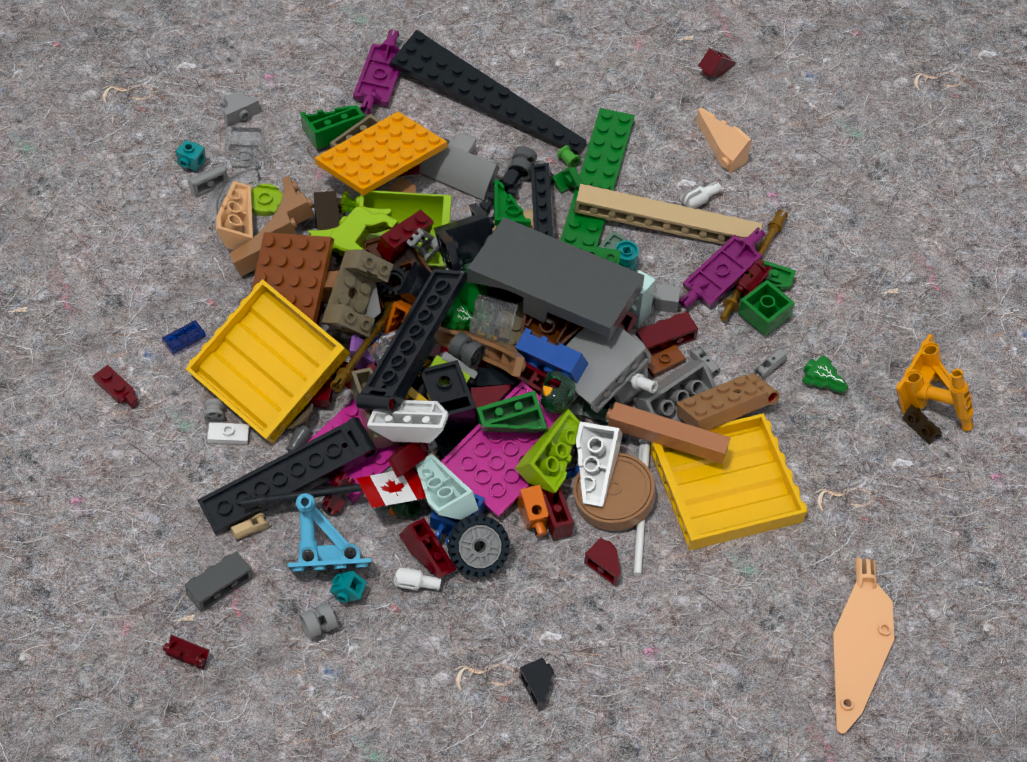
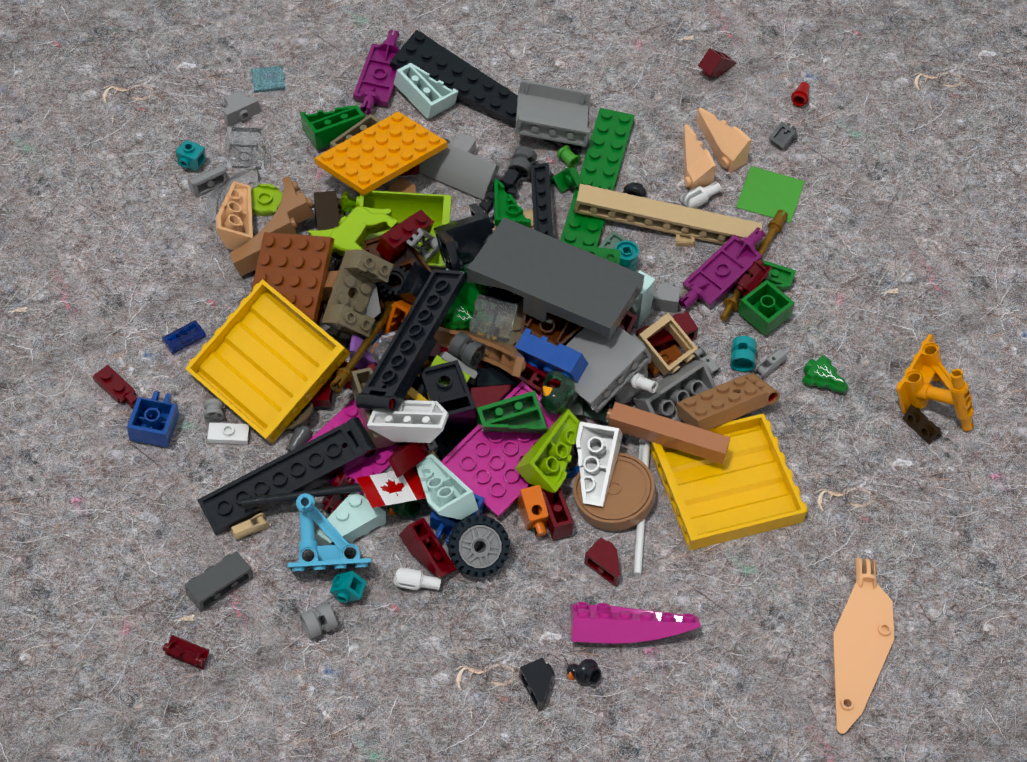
(153, 420): none -> blue hinge
(268, 79): none -> clear light blue piece
(352, 519): none -> light aqua wedge
(423, 91): none -> light aqua wedge
(552, 113): none -> light grey panel
(585, 673): none -> black animal
(625, 625): none -> dark pink wedge
(635, 189): none -> black animal
(678, 334): none -> tan window
(682, 241): none -> tan tile
(698, 163): none -> light nougat wedge
(743, 353): none -> teal wheel
(769, 192): none -> bright green sticker
(783, 135): none -> dark grey bracket
(801, 94): none -> red cone

